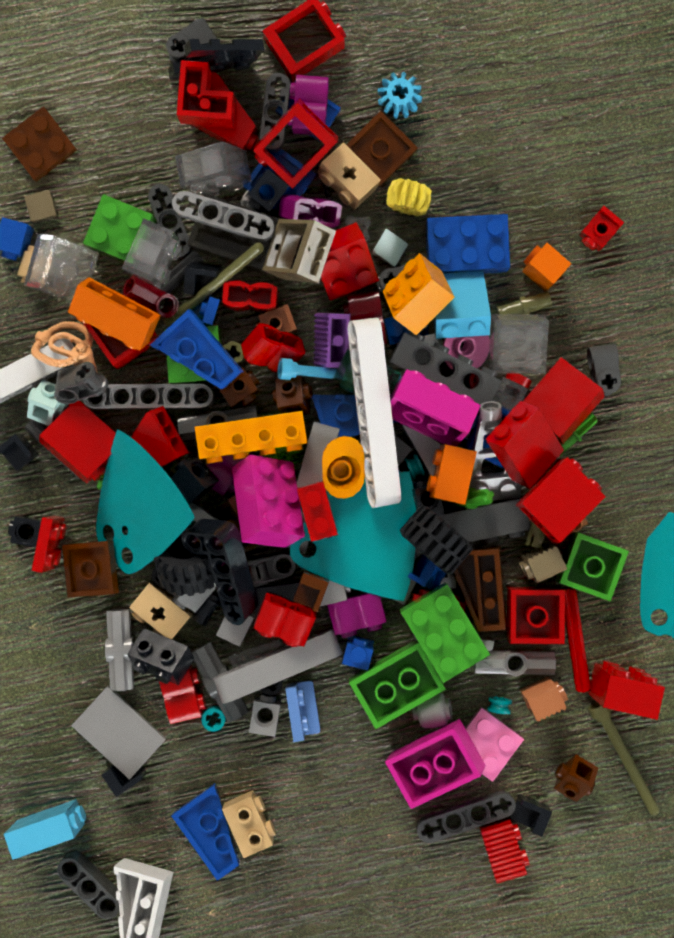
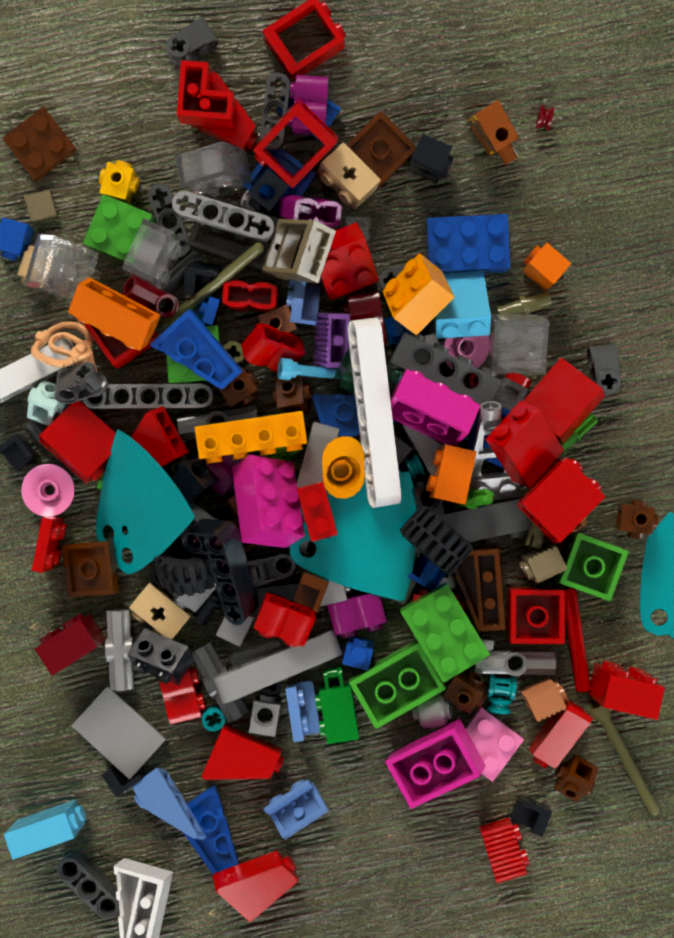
(16, 530): black brick -> none
(35, 493): none -> bright pink dish
(64, 647): none -> dark red brick
(119, 181): none -> yellow brick
(163, 799): none -> medium blue slope
(236, 55): black wing -> none
(242, 757): none -> red slope
(249, 823): tan brick -> none
(256, 883): none -> slope
(296, 808): none -> medium blue bracket
(303, 302): none -> medium blue bracket
(337, 709): none -> green brick
(390, 248): light aqua slope -> none
(393, 102): medium azure gear -> none
(409, 197): light yellow gear -> none
(431, 159): none -> black brick
(464, 812): dark grey beam -> none
(467, 691): none -> reddish brown brick
(494, 121): none -> dark orange torso
(502, 686): none -> teal bush
(544, 117): none -> dark red bush
(559, 735): none -> slope
(608, 221): red brick -> none
(627, 521): none -> reddish brown brick

